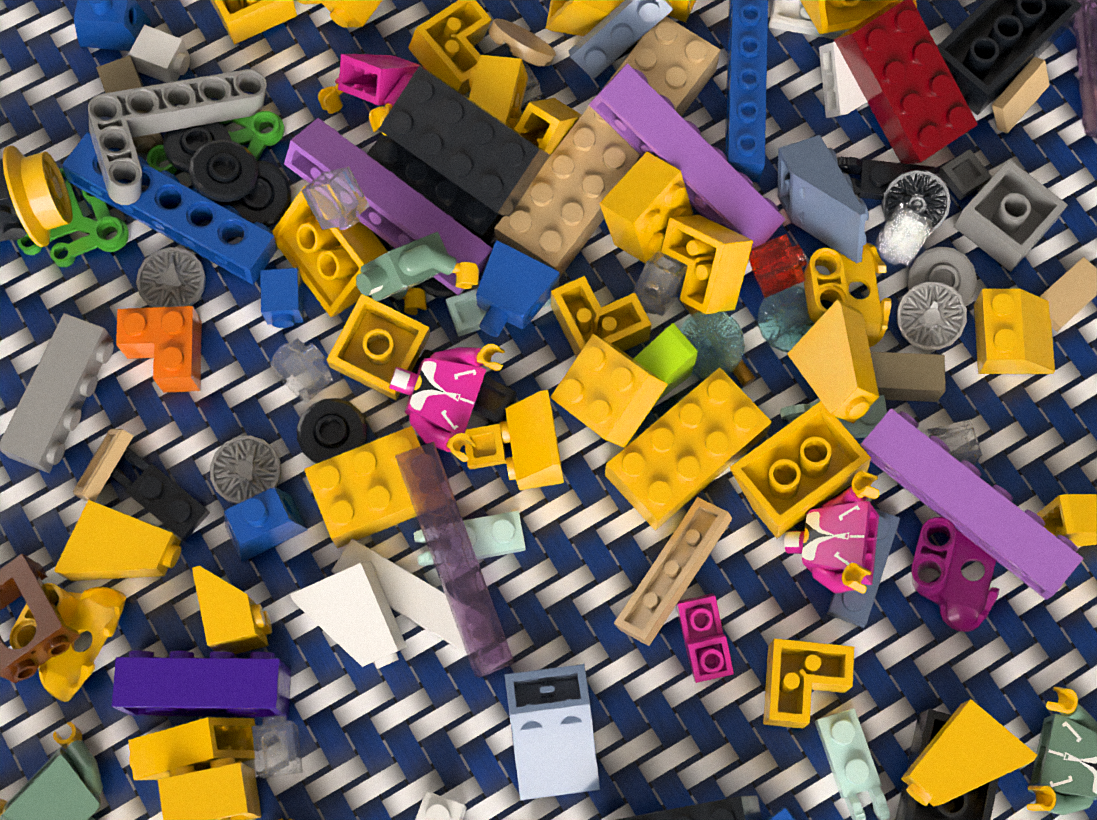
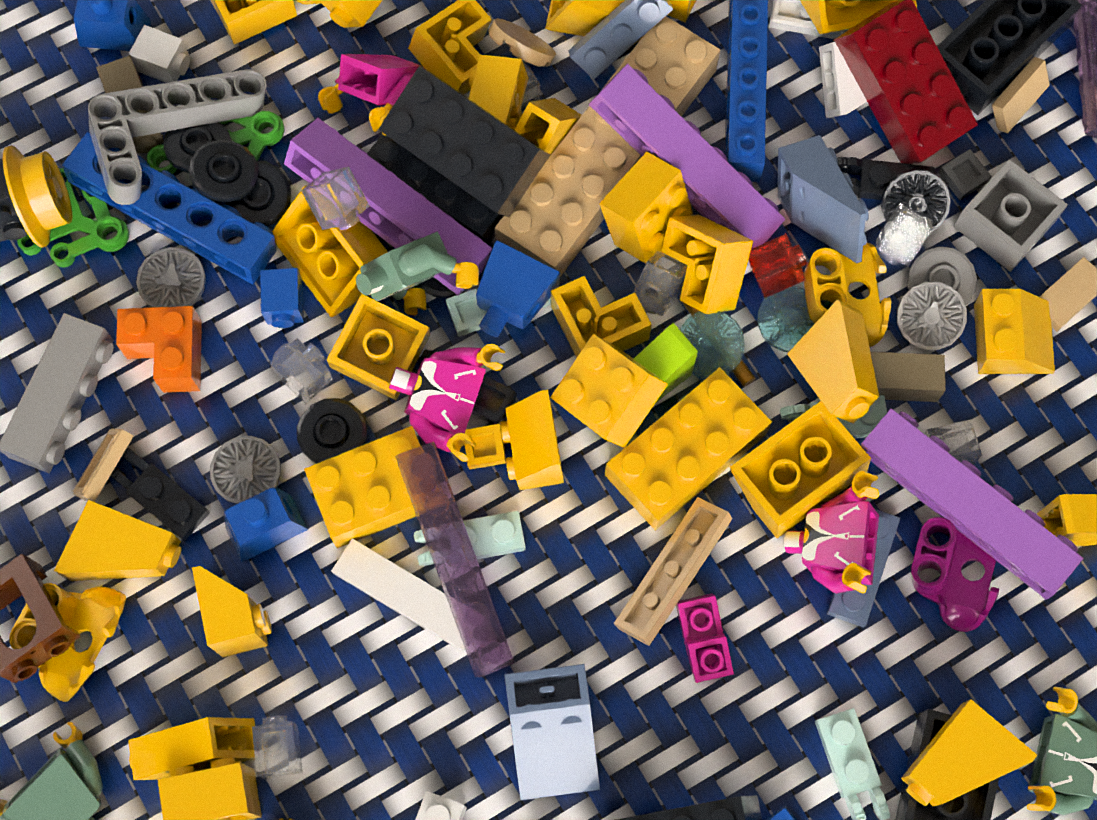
(201, 685): dark purple brick -> none
(354, 614): white slope -> none
(795, 671): yellow brick -> none

